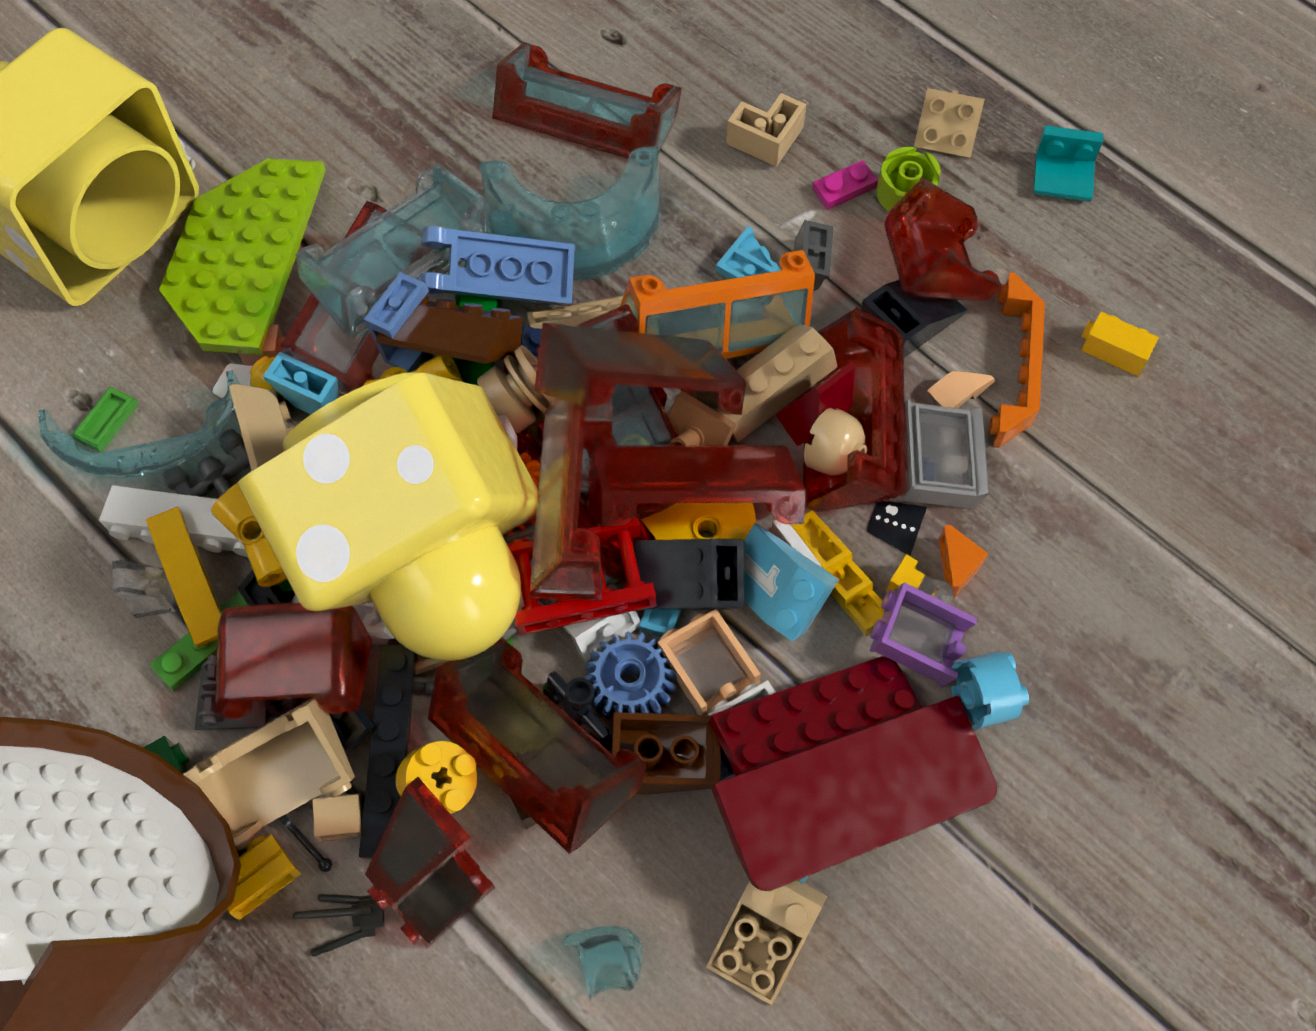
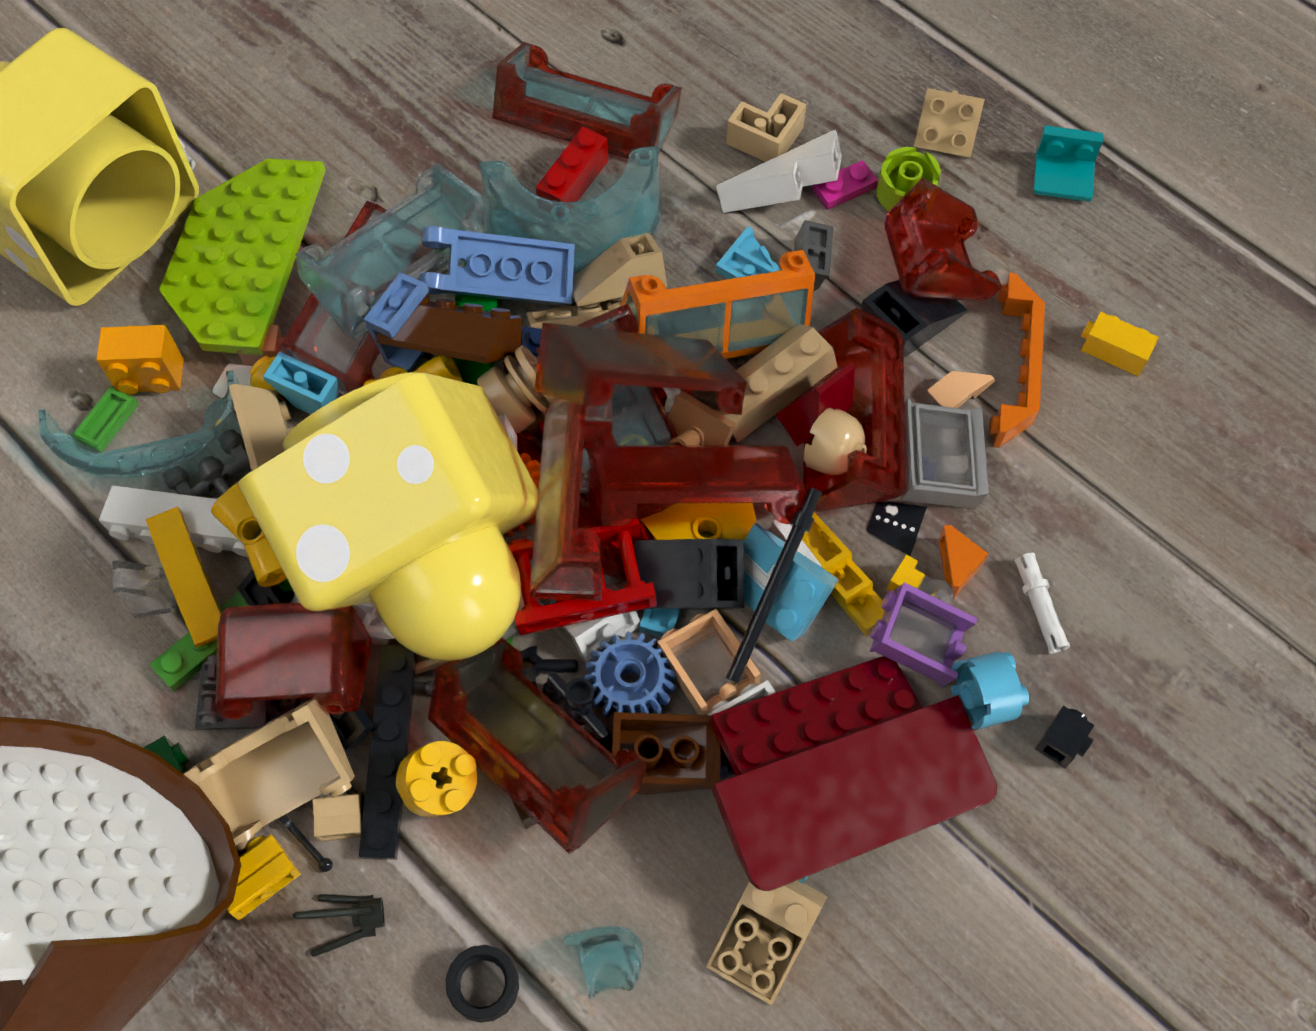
(140, 359): none -> light orange brick
(425, 867): windscreen -> none
(455, 974): none -> black tyre
(545, 665): none -> black bar
(575, 168): none -> red brick
(609, 272): none -> tan slope
(783, 176): none -> white slope
(800, 523): none -> black bar
(1045, 612): none -> white pin
(1066, 737): none -> black brick

